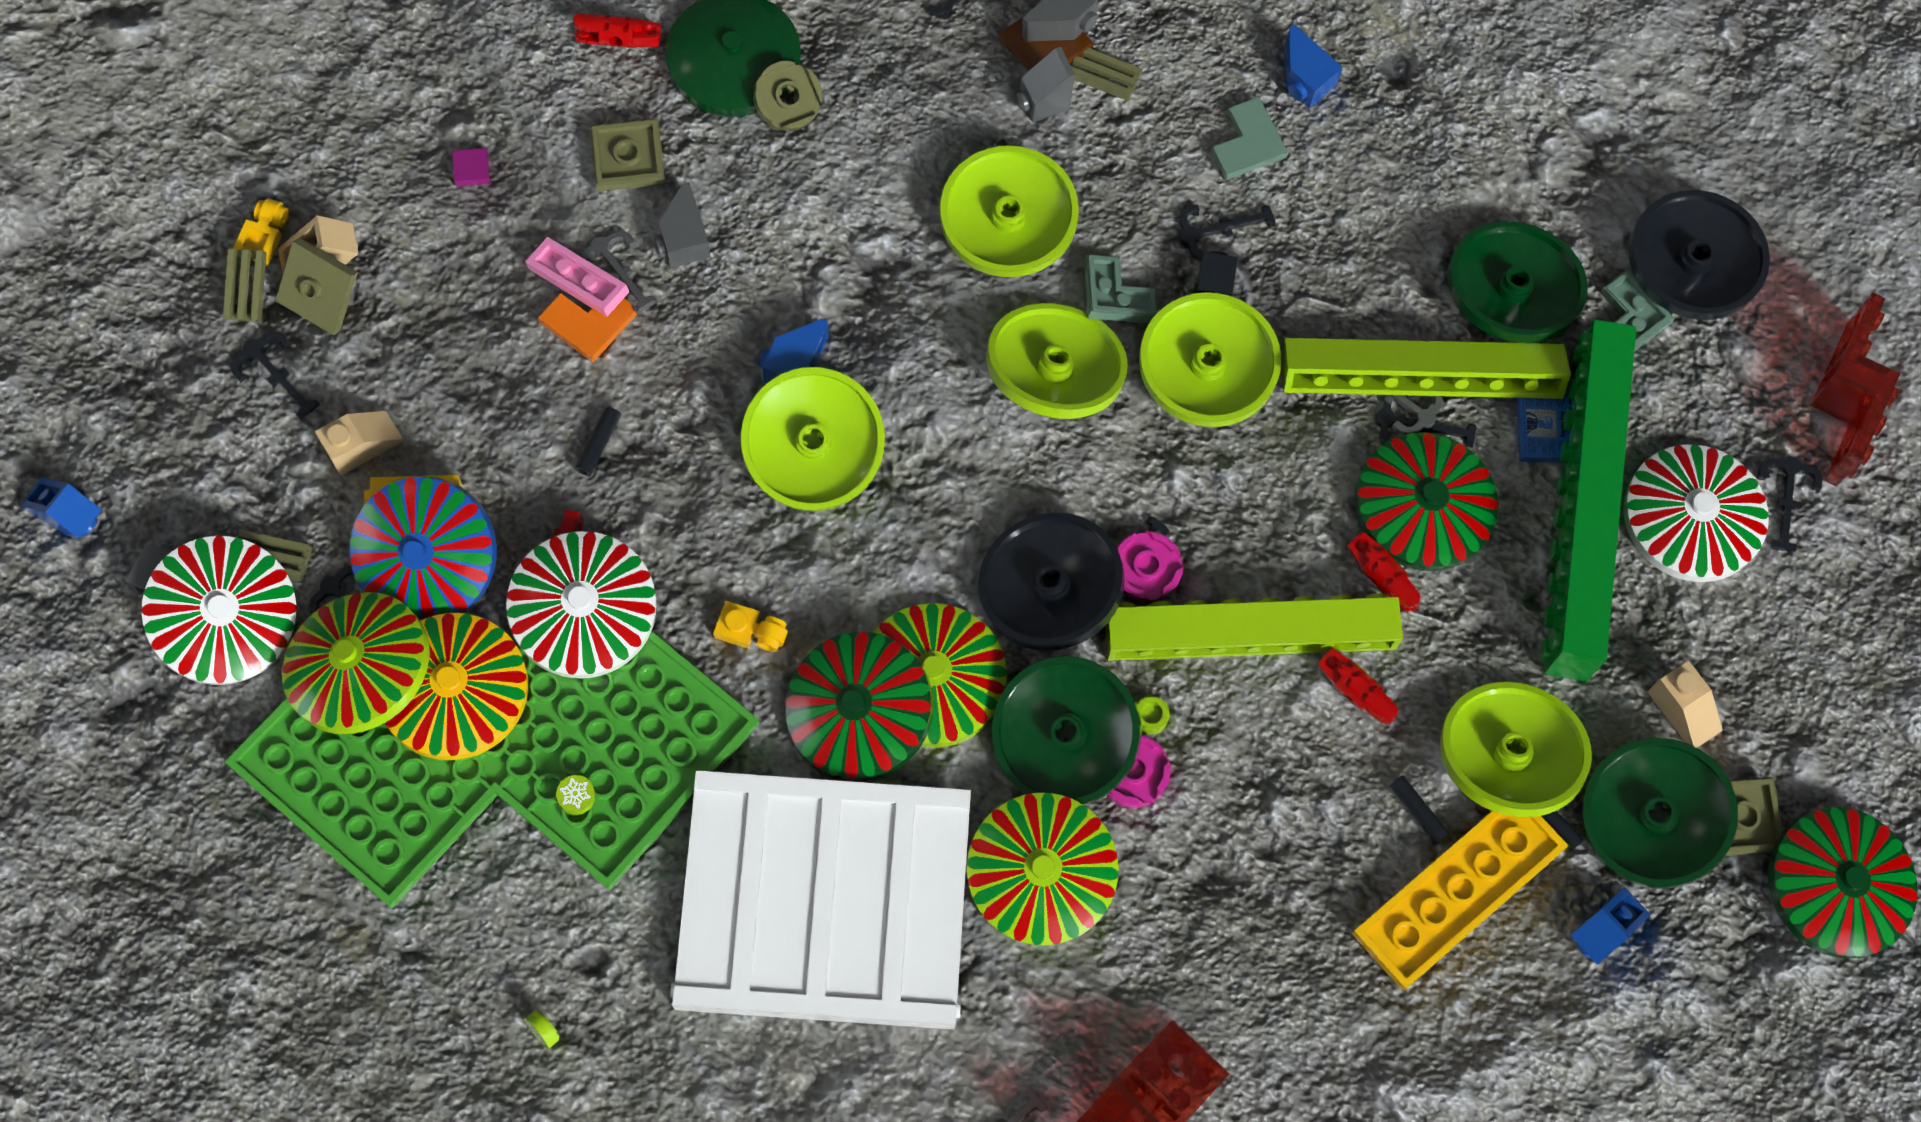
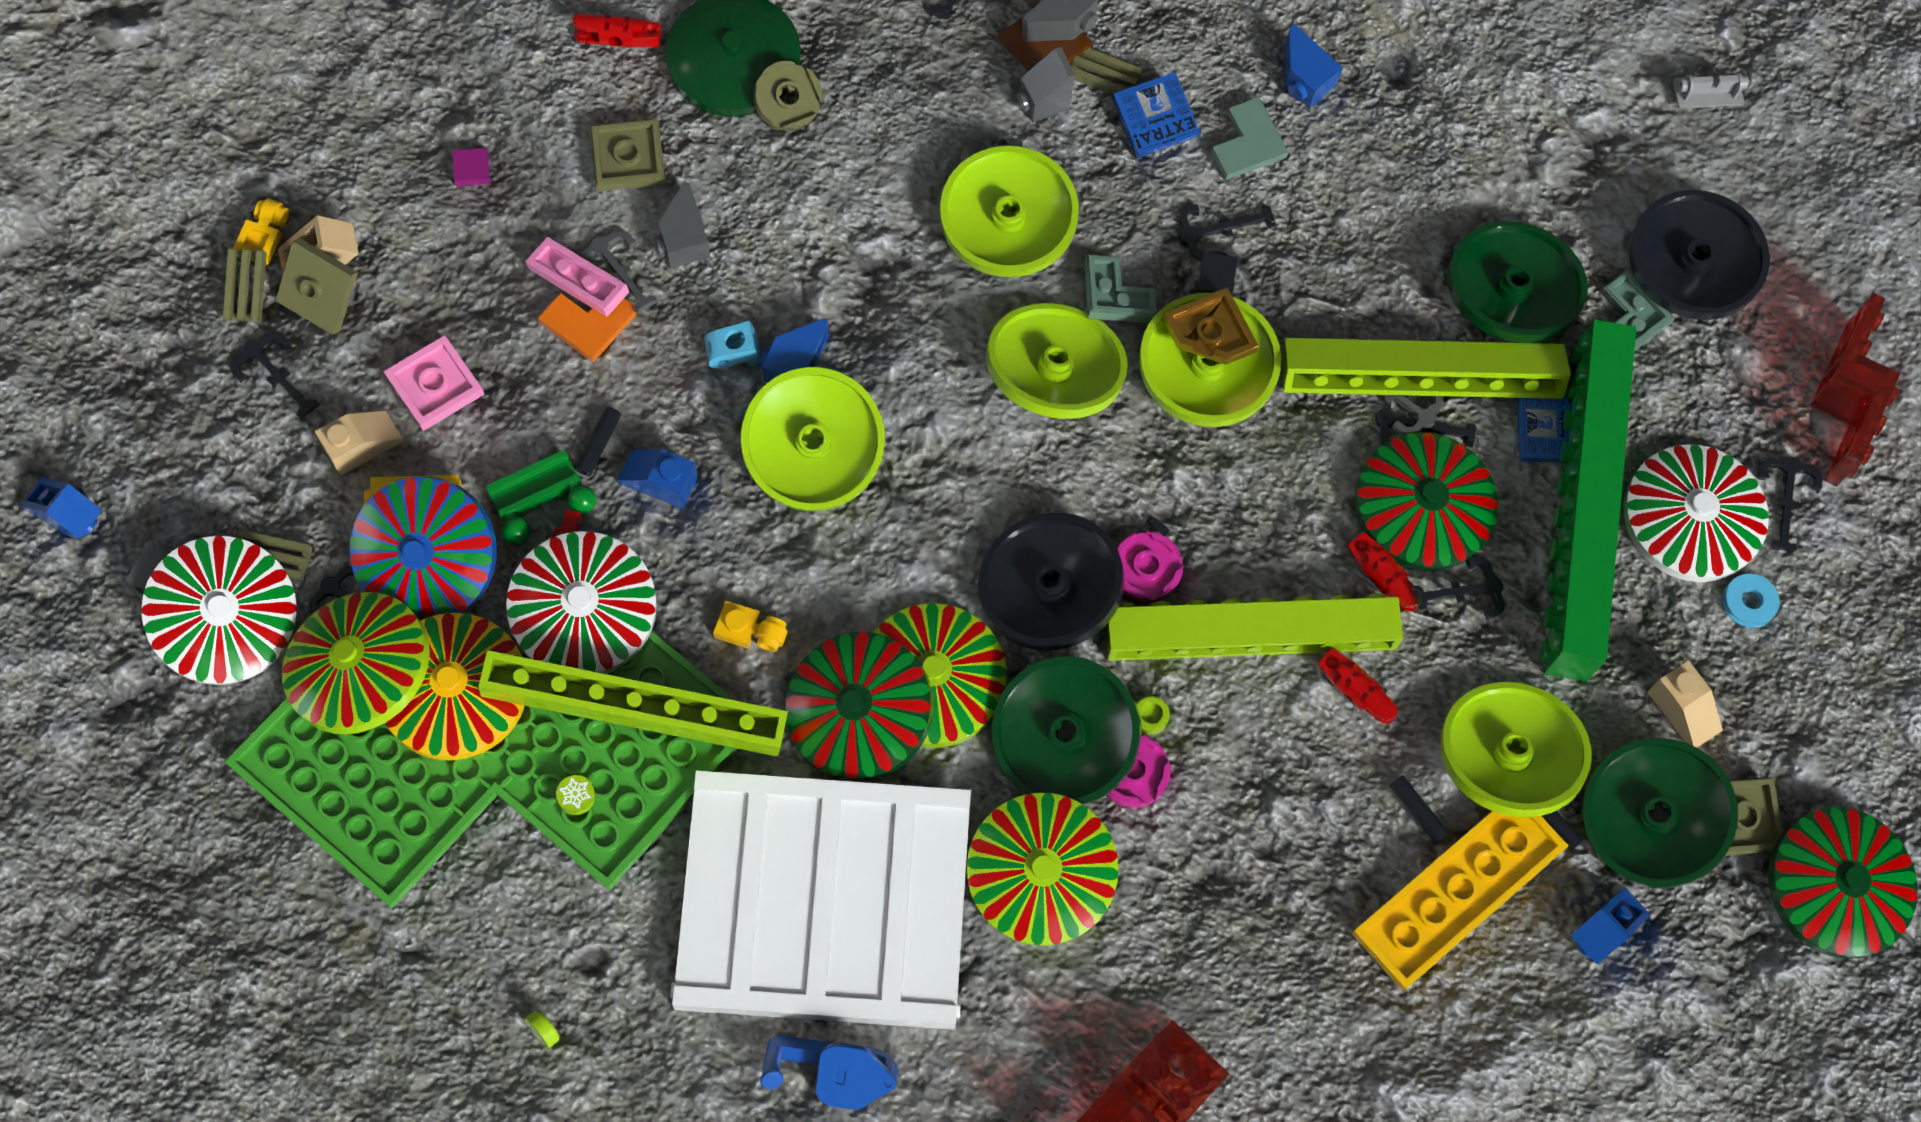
(434, 383): none -> bright pink plate
(535, 486): none -> green gear
(632, 703): none -> lime brick
(660, 475): none -> blue slope
(733, 346): none -> medium azure leg
(847, 1073): none -> blue piece
(1155, 115): none -> blue tile
(1212, 328): none -> pearl gold plate
(1492, 586): none -> black piece
(1710, 90): none -> light grey hinge
(1739, 611): none -> medium azure piece

